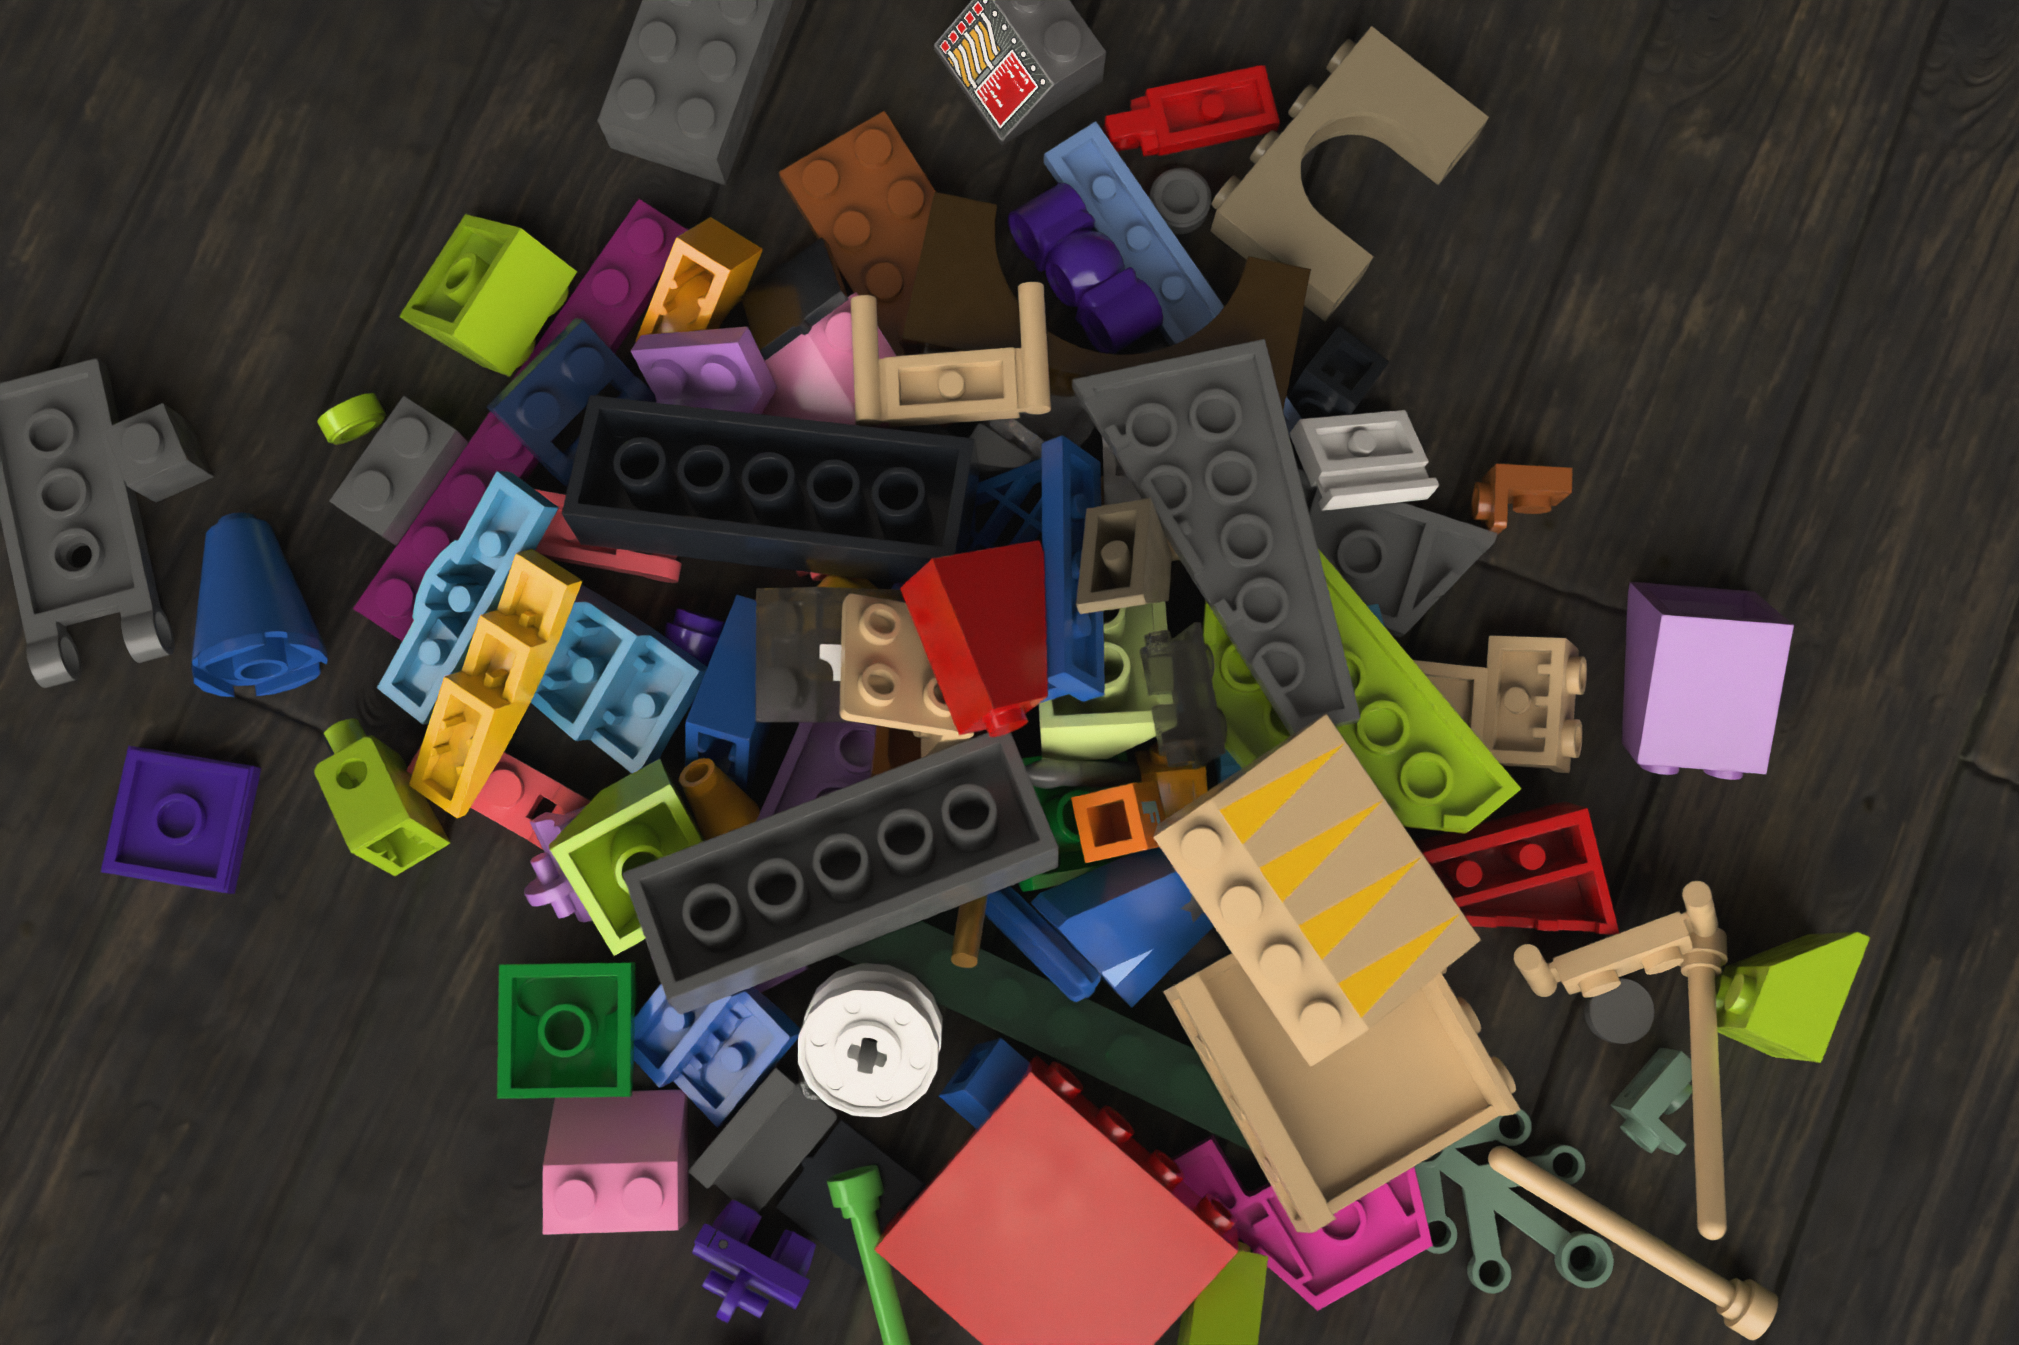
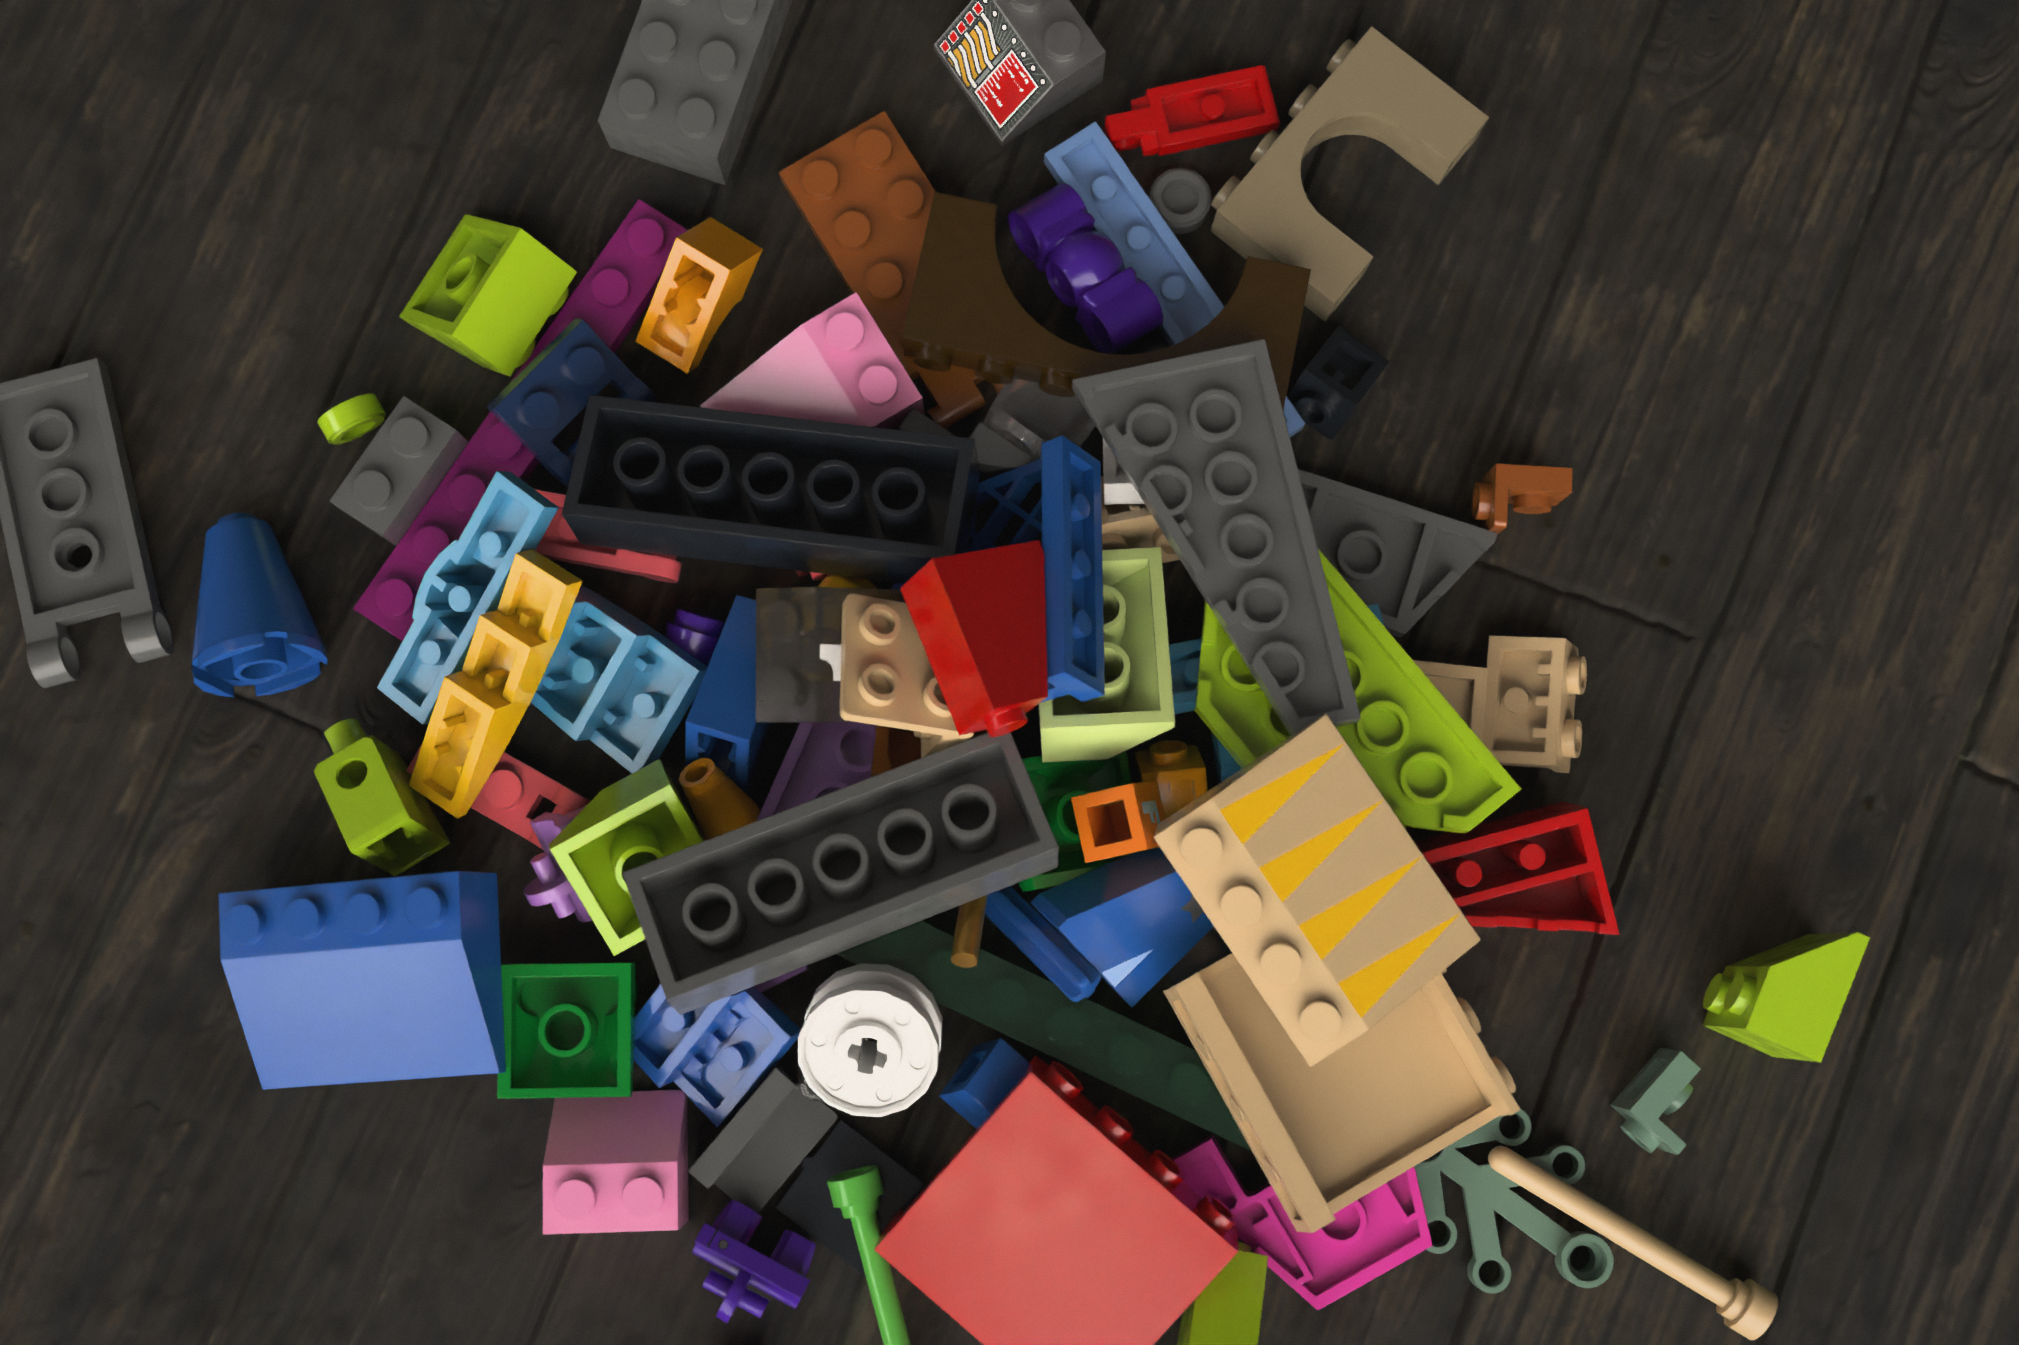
(158, 453): dark grey brick -> none
(181, 820): dark purple tile -> none
(367, 978): none -> slope
(706, 369): medium lavender bracket -> none
(794, 298): black piece -> none
(951, 384): tan plate -> none
(1077, 773): dark grey piece -> none
(1123, 558): dark tan slope -> none
(1193, 726): clear smoke hinge -> none
(1363, 459): white plate -> none
(1621, 1013): dark grey tile -> none
(1650, 946): tan plate -> none
(1701, 968): tan piece -> none
(1702, 679): slope -> none

